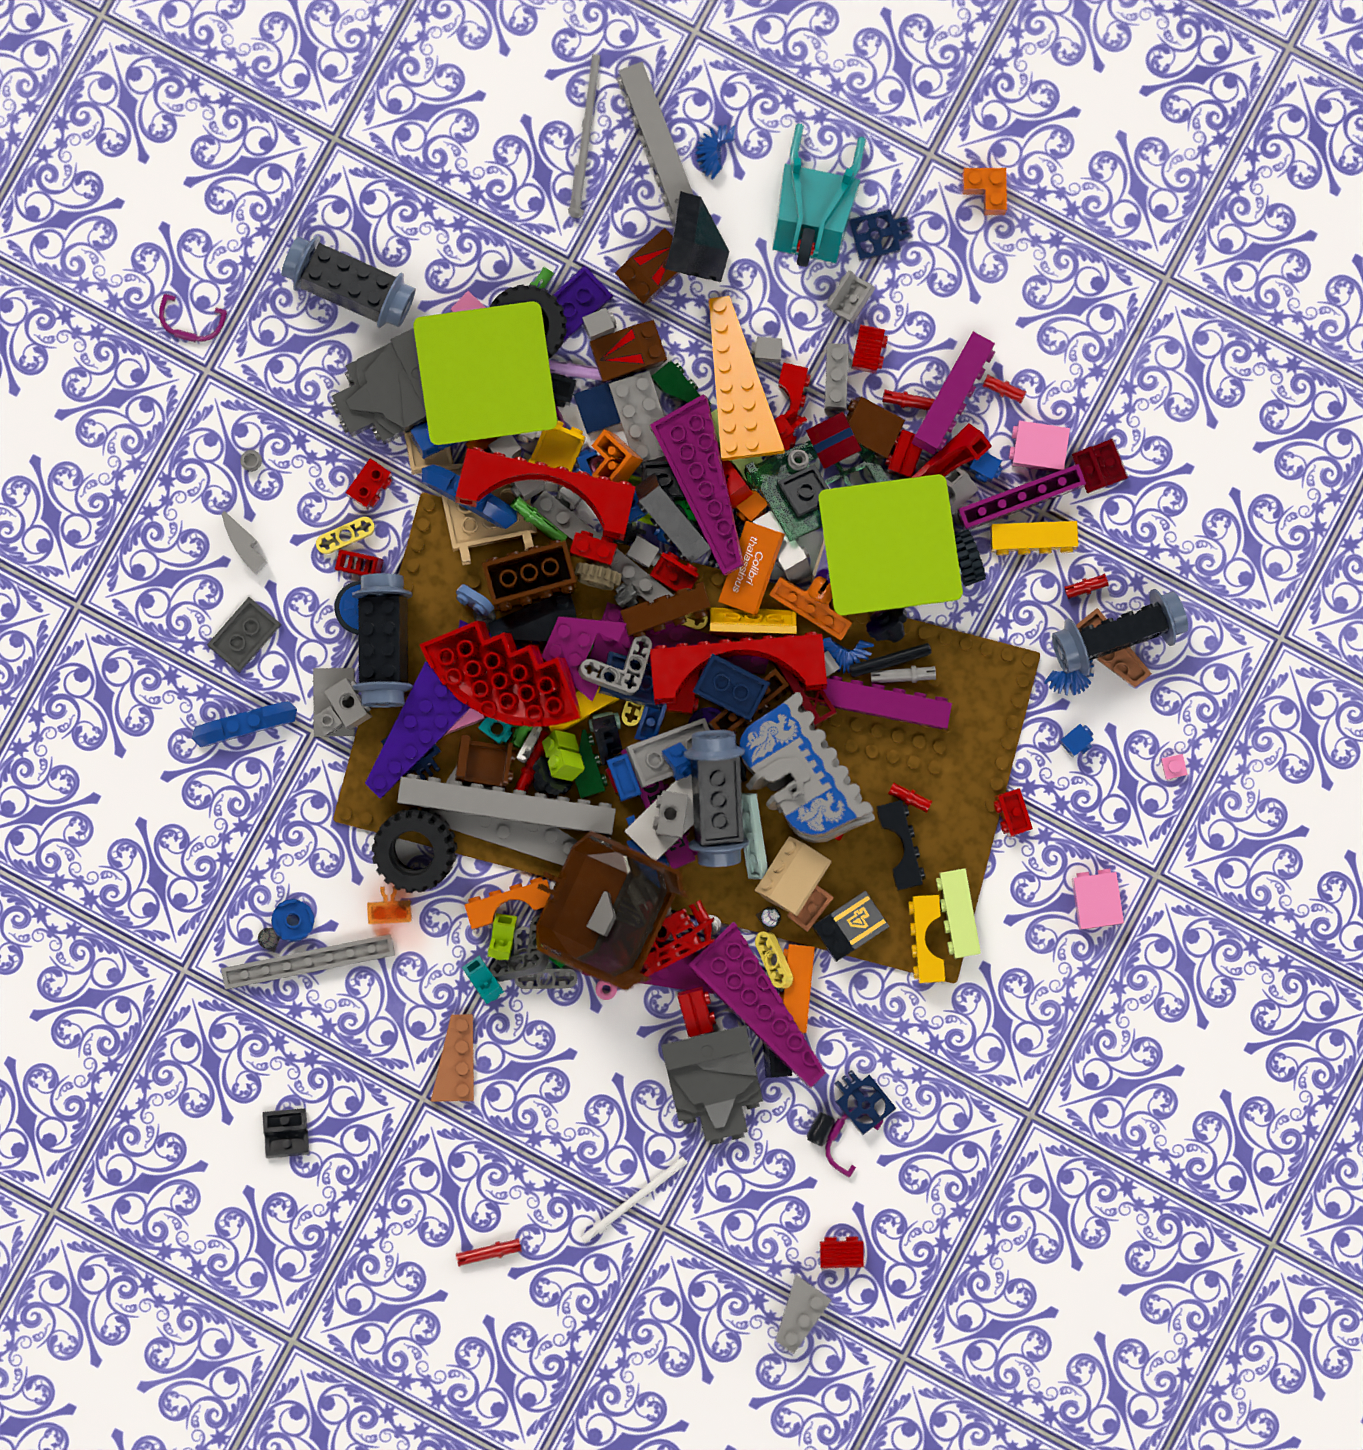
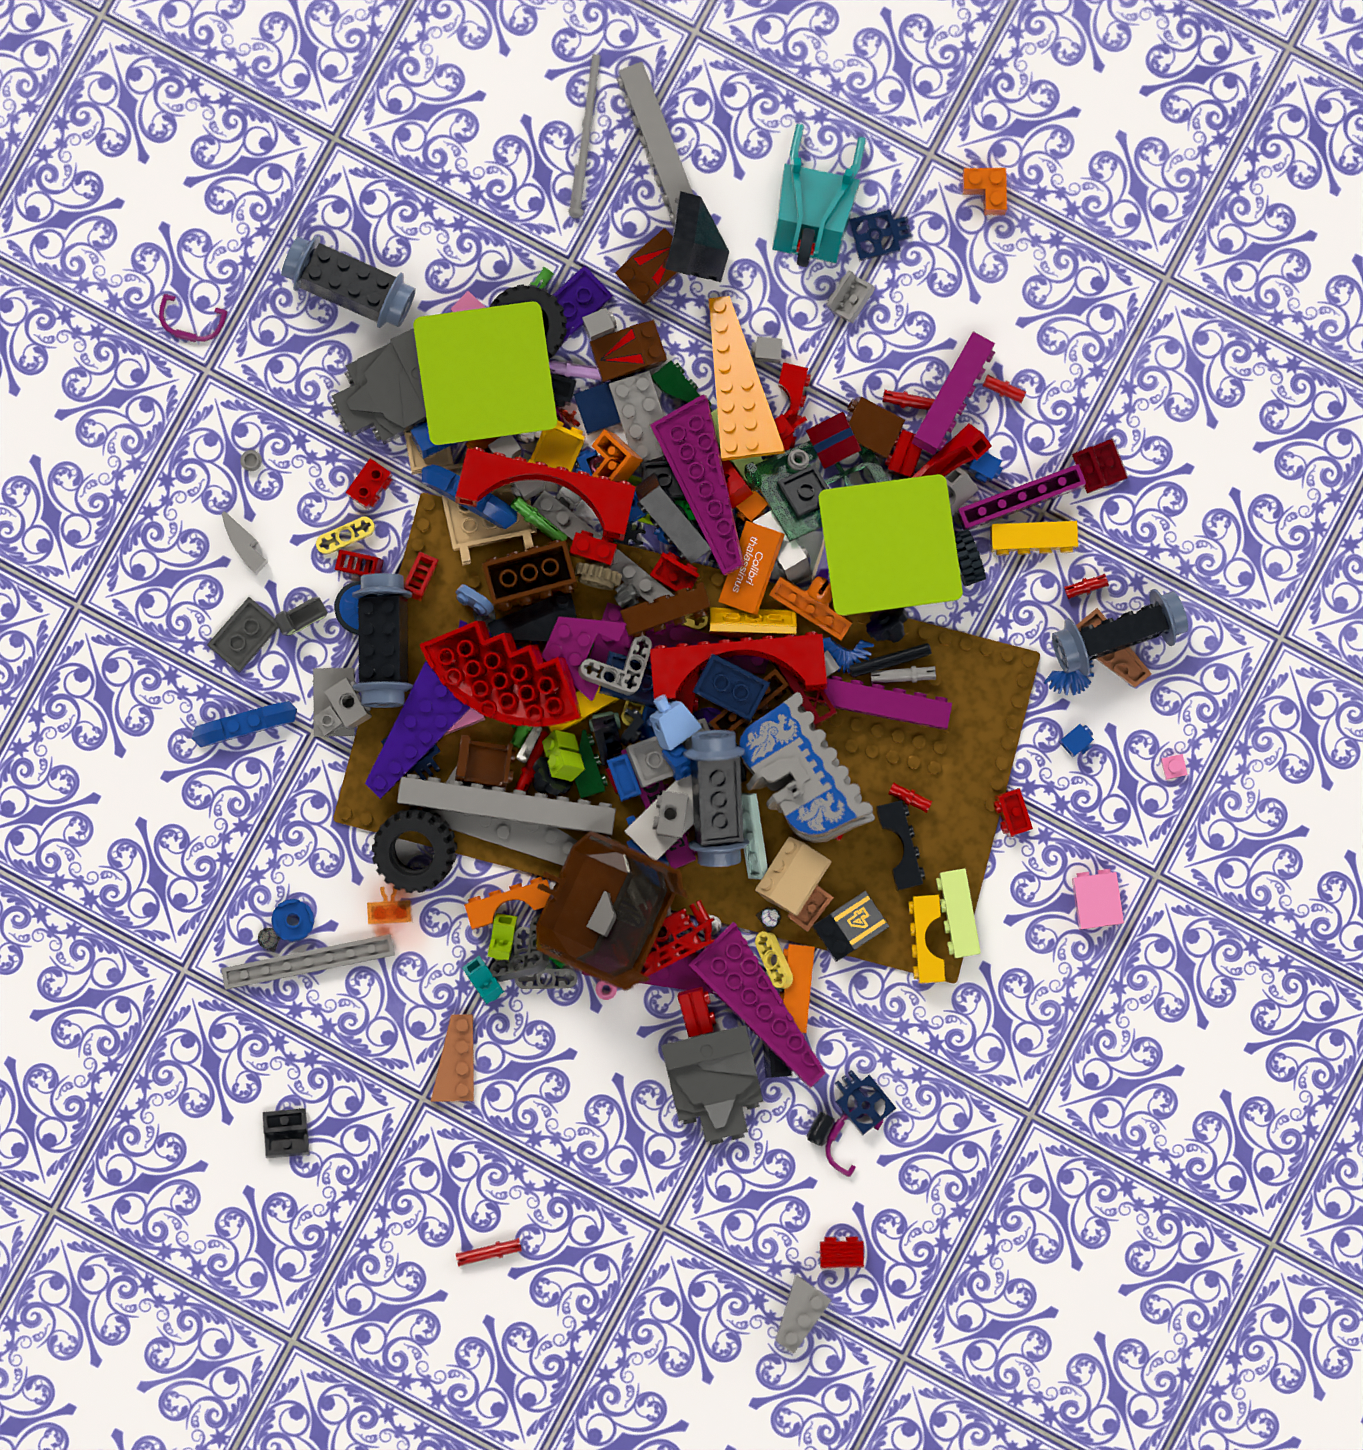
(301, 616): none -> dark grey animal
(419, 594): none -> red slope
(486, 727): teal brick -> none
(569, 417): none -> clear red plant
(600, 1225): white bar -> none
(633, 732): none -> black bracket
(643, 553): light grey brick -> none
(672, 723): none -> light blue torso
(712, 149): blue hair -> none
(836, 377): light grey arch -> none
(868, 349): red brick -> none
(1039, 446): bright pink brick -> none

